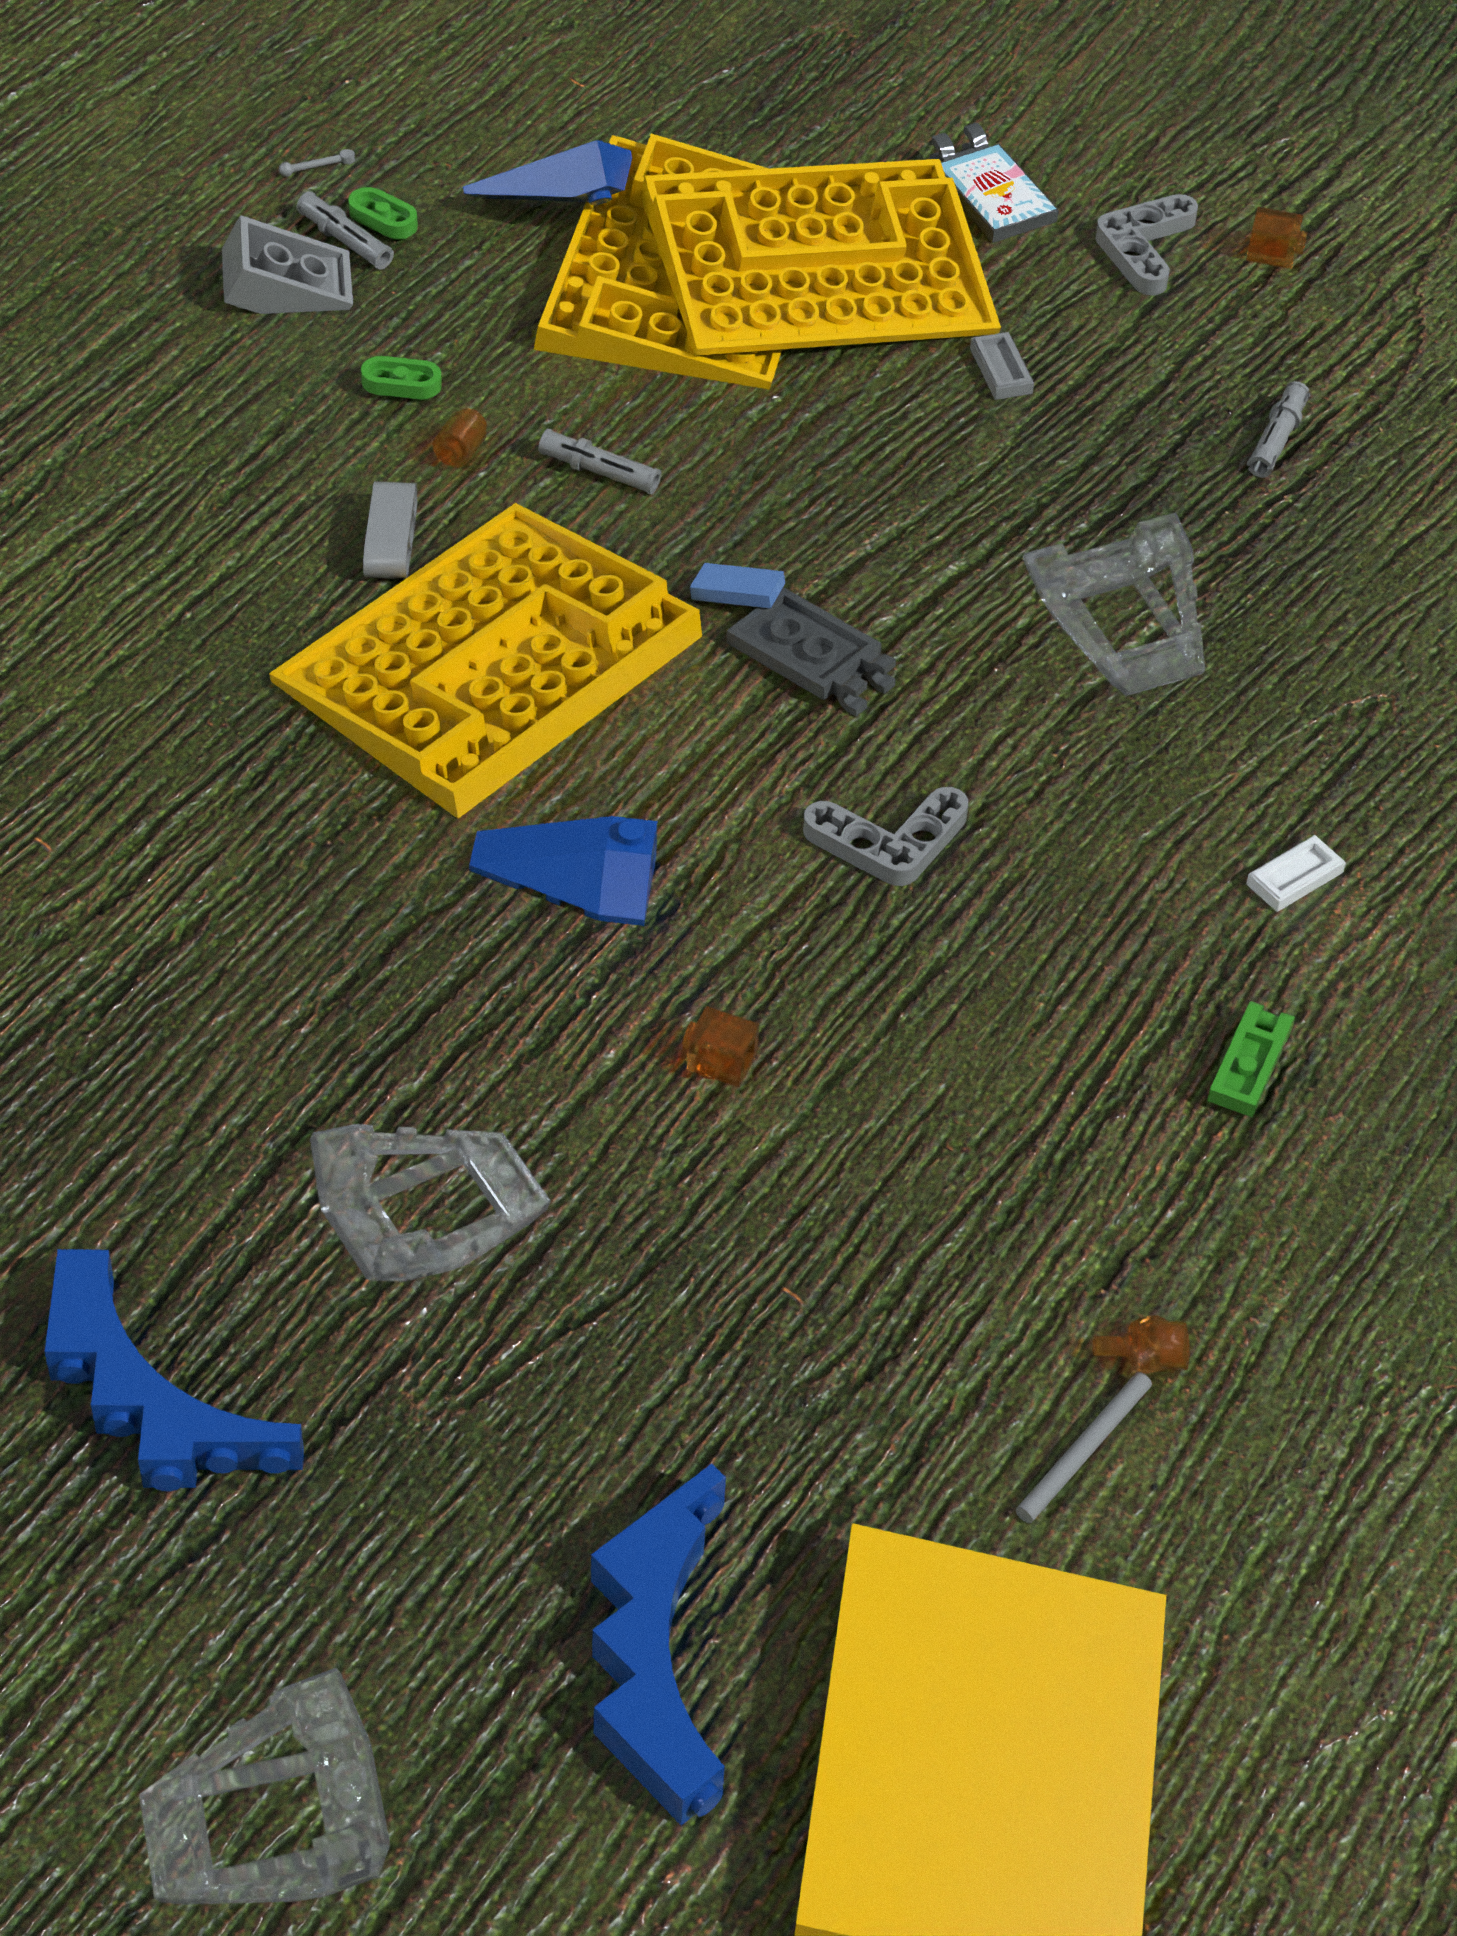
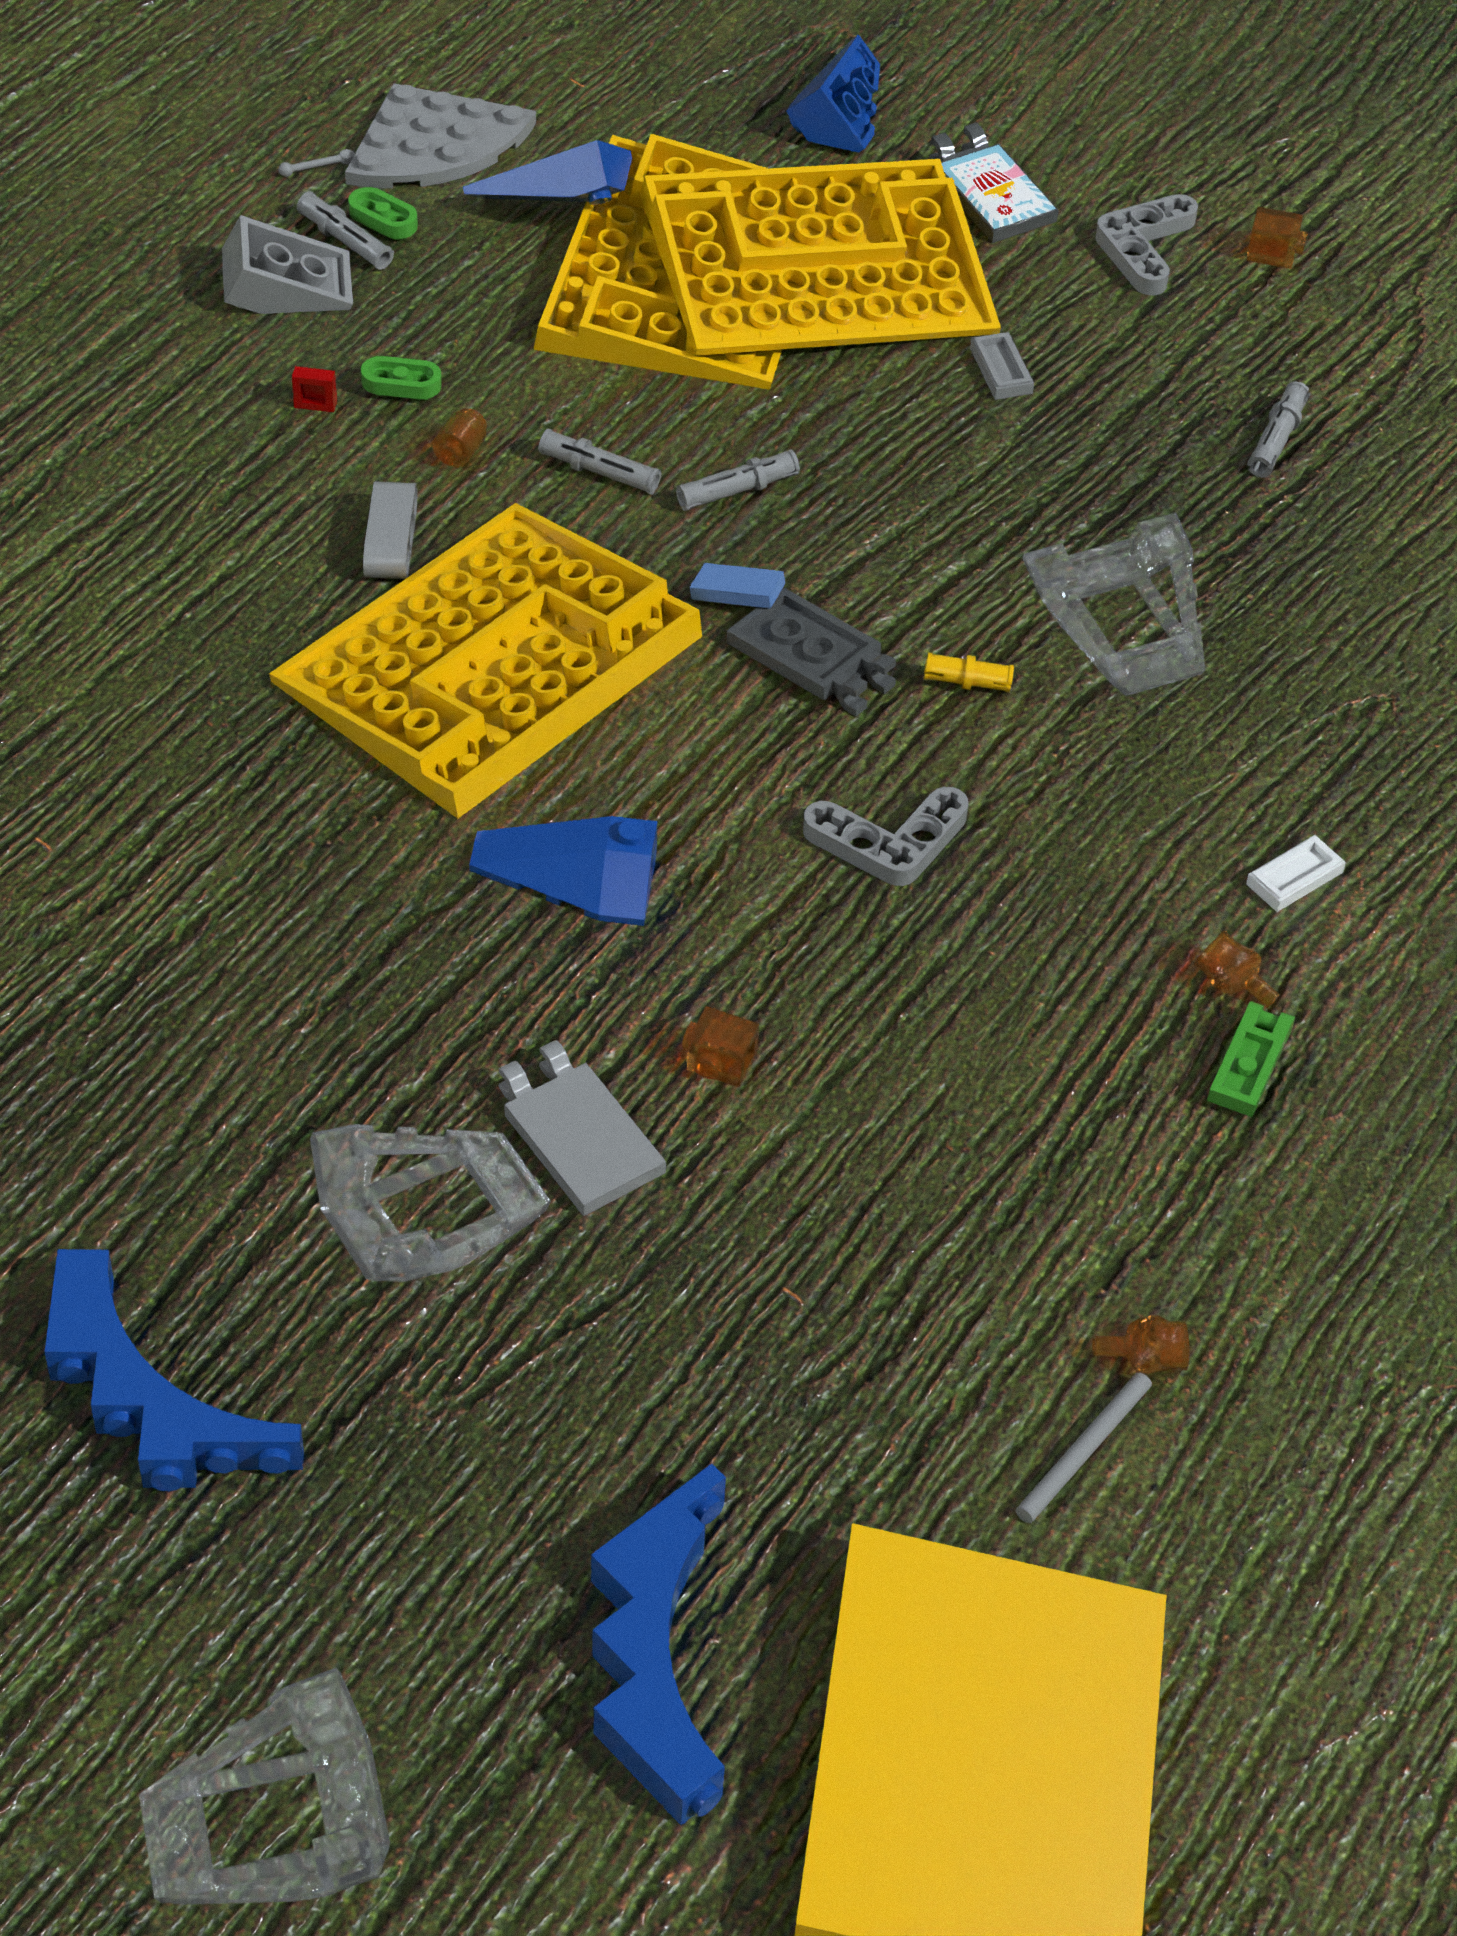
(314, 389): none -> red plate
(435, 138): none -> light grey plate
(579, 1131): none -> light grey tile
(753, 474): none -> light grey pin
(839, 100): none -> blue wedge
(968, 672): none -> yellow pin
(1234, 968): none -> clear orange piece

